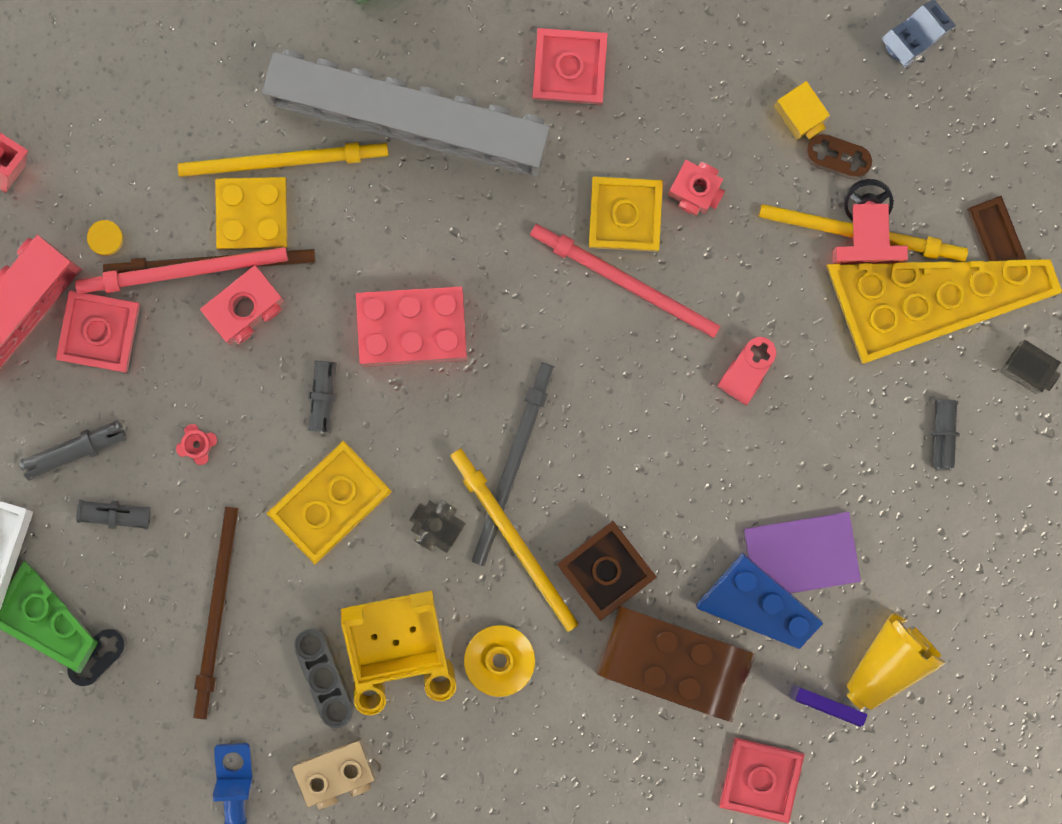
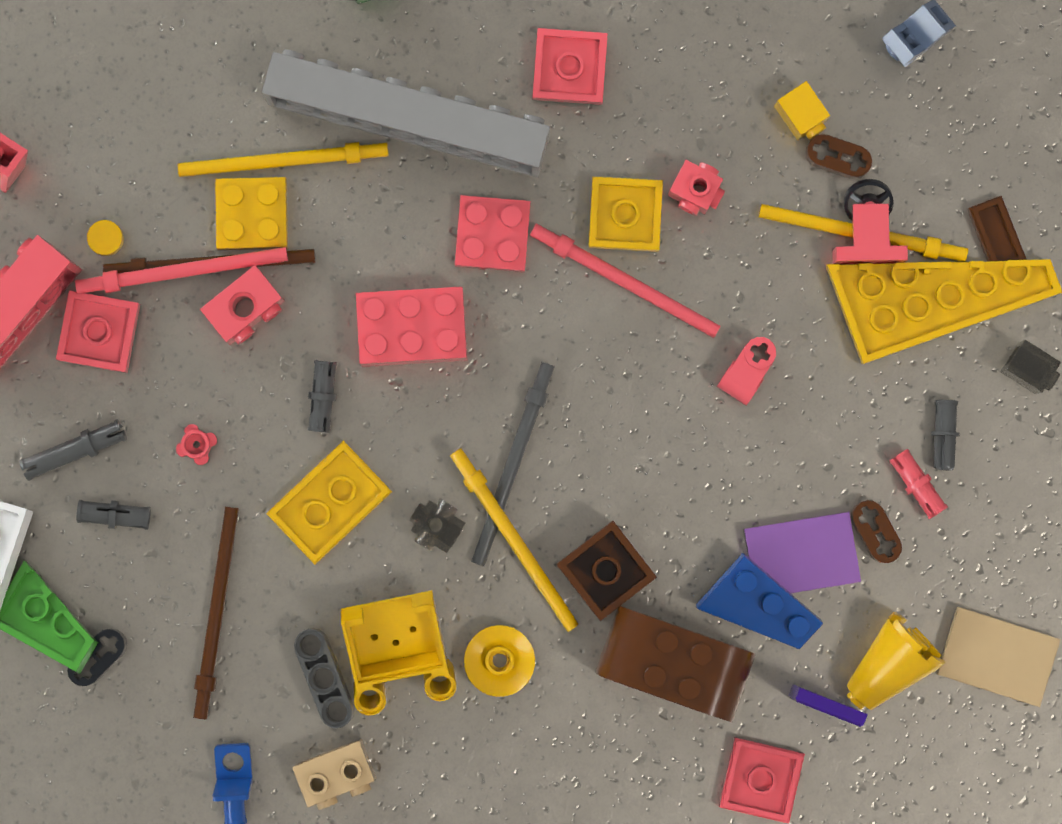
(492, 233): none -> coral plate
(869, 537): none -> reddish brown beam
(918, 484): none -> coral pin
(998, 656): none -> tan tile

